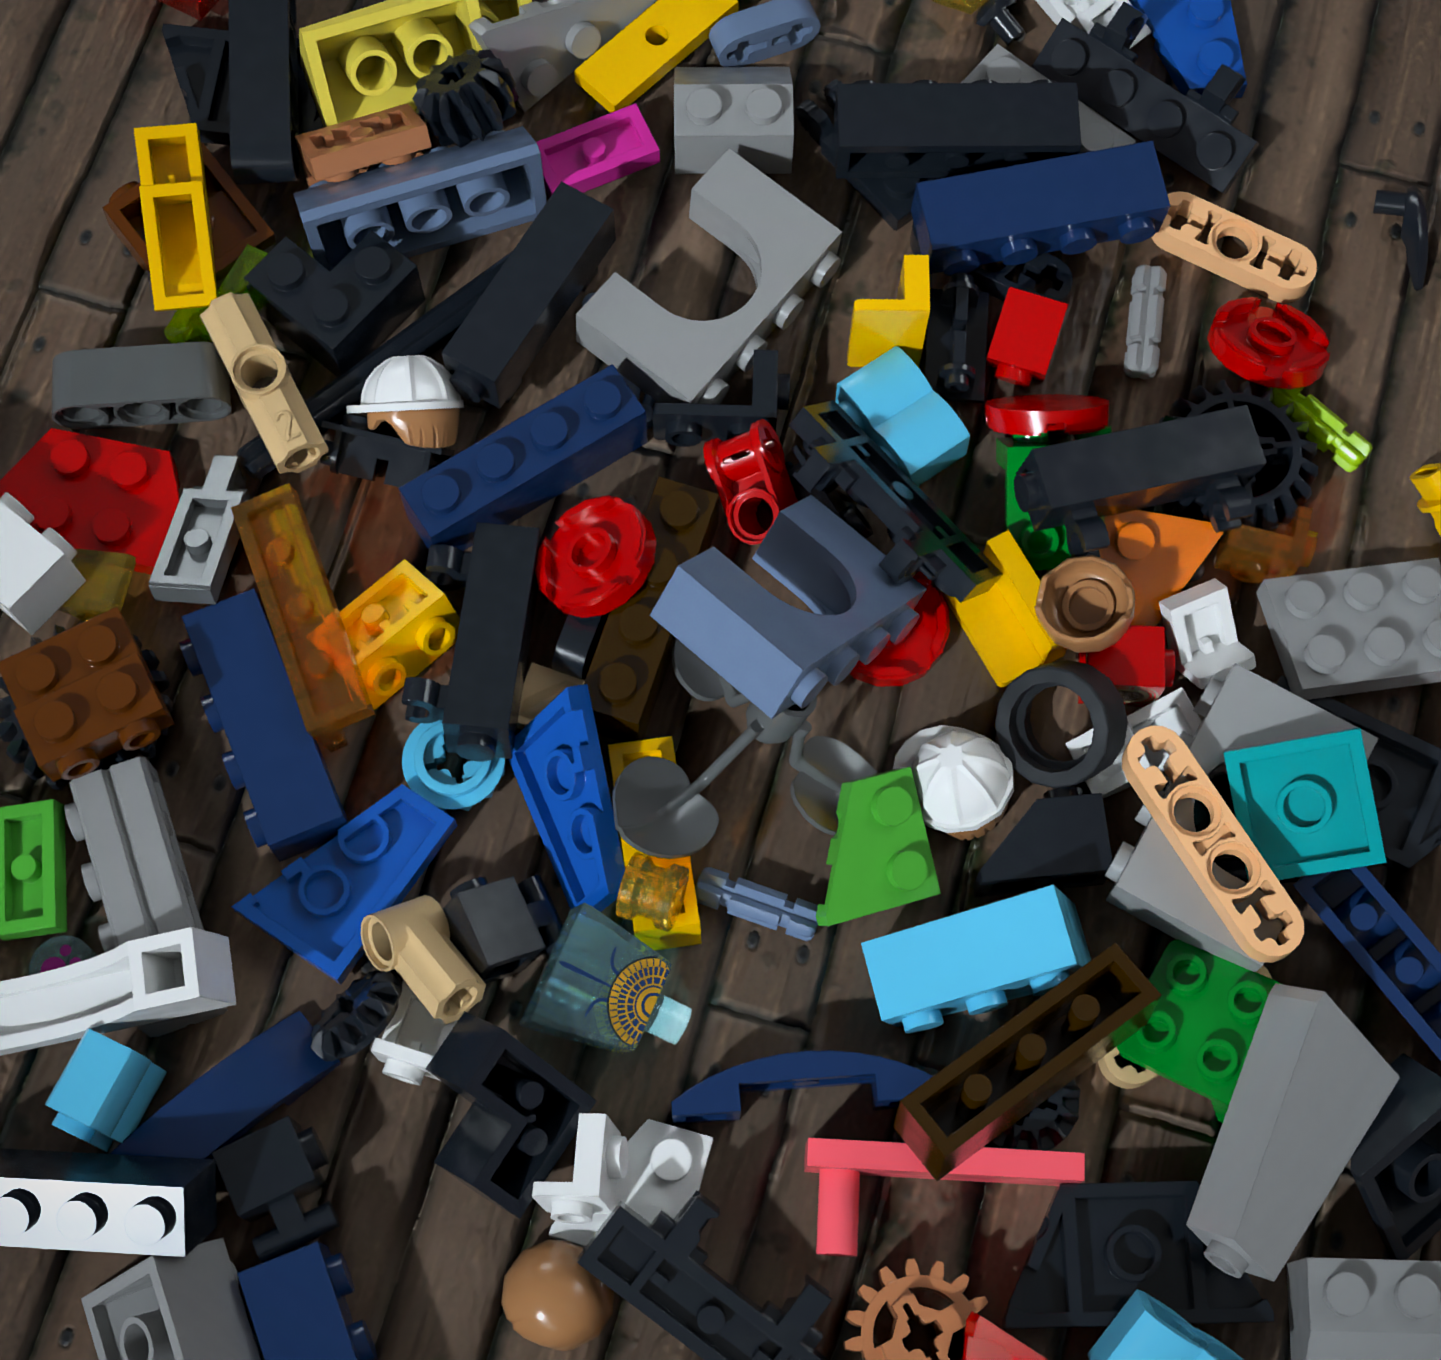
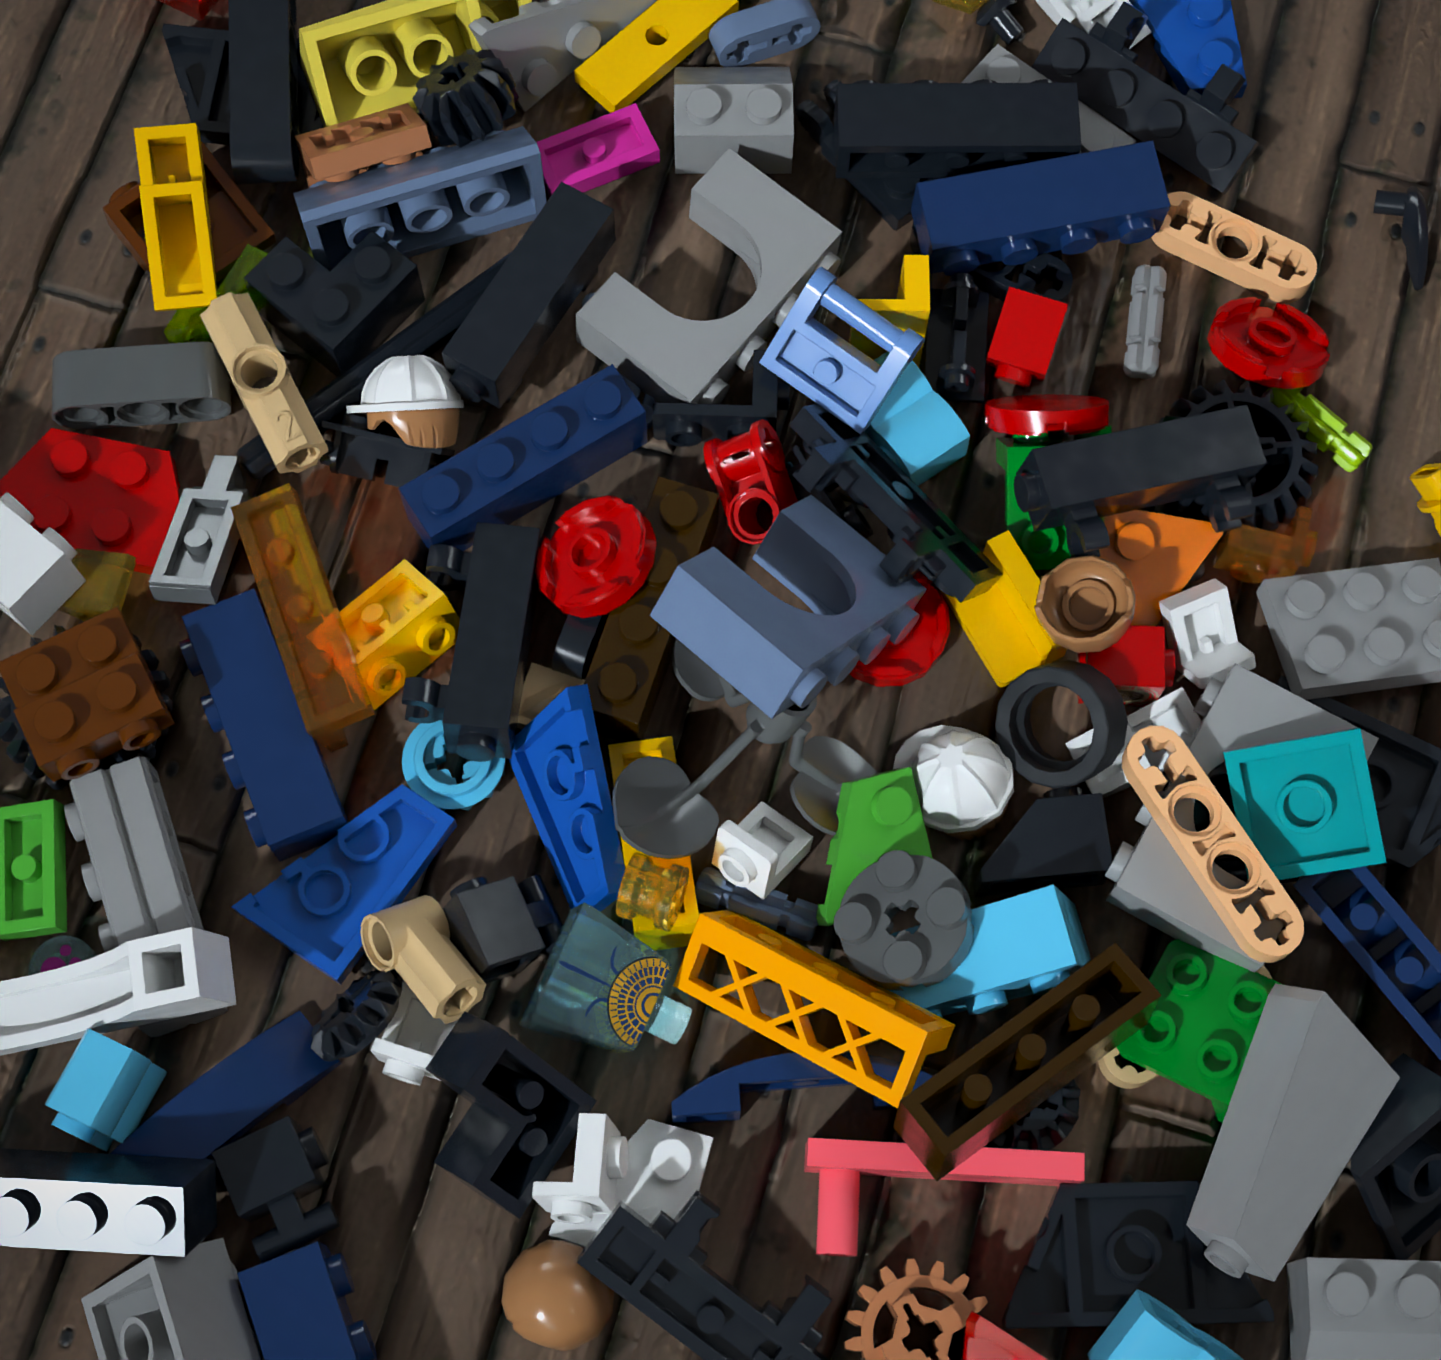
(760, 849): none -> white bracket
(821, 981): none -> light orange fence
(830, 367): none -> medium blue plate
(896, 885): none -> dark grey plate

